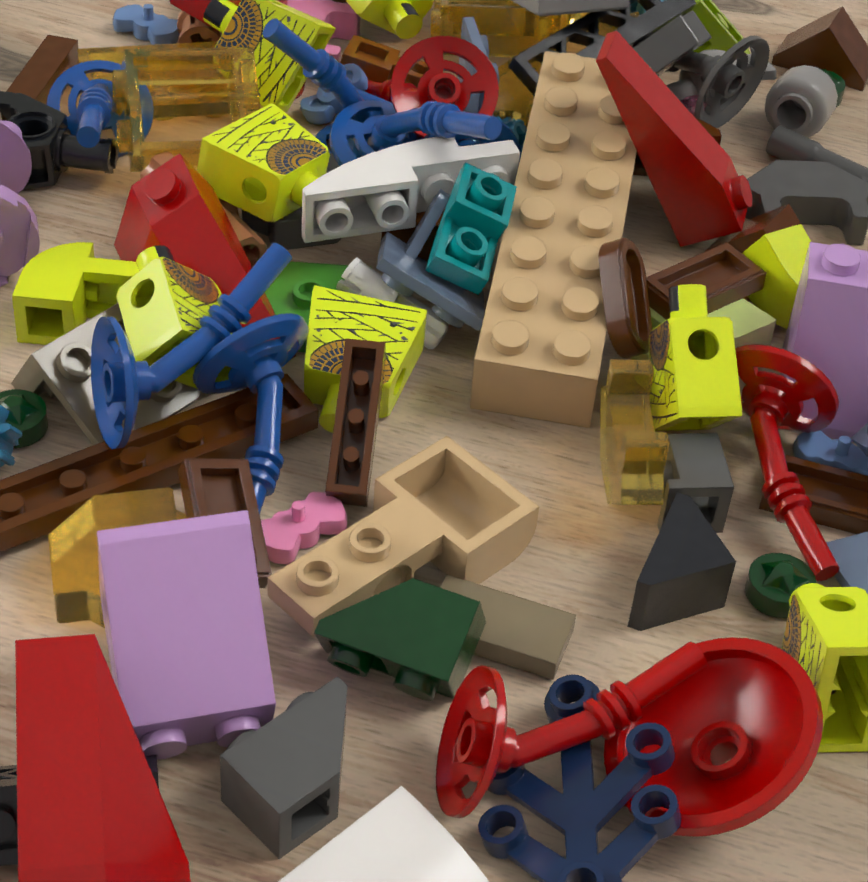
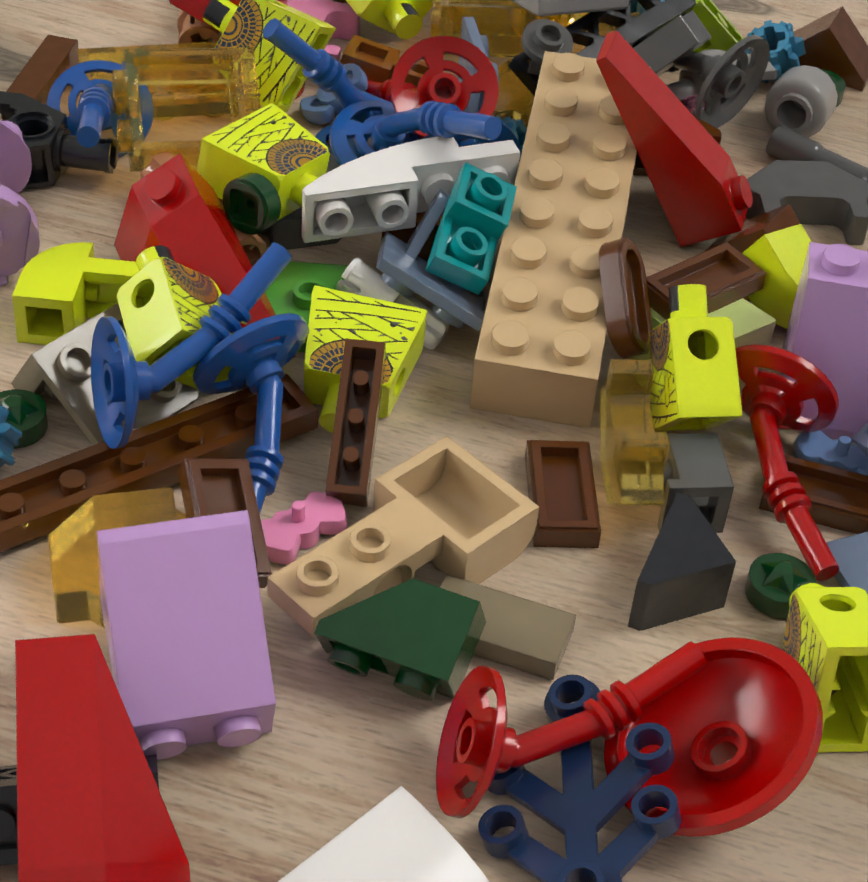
(146, 24): medium blue piece -> none
(251, 203): none -> dark green tile
(289, 770): dark grey slope -> none
(544, 36): none -> dark grey plate
(564, 489): none -> reddish brown tile
(783, 46): none -> dark azure gear

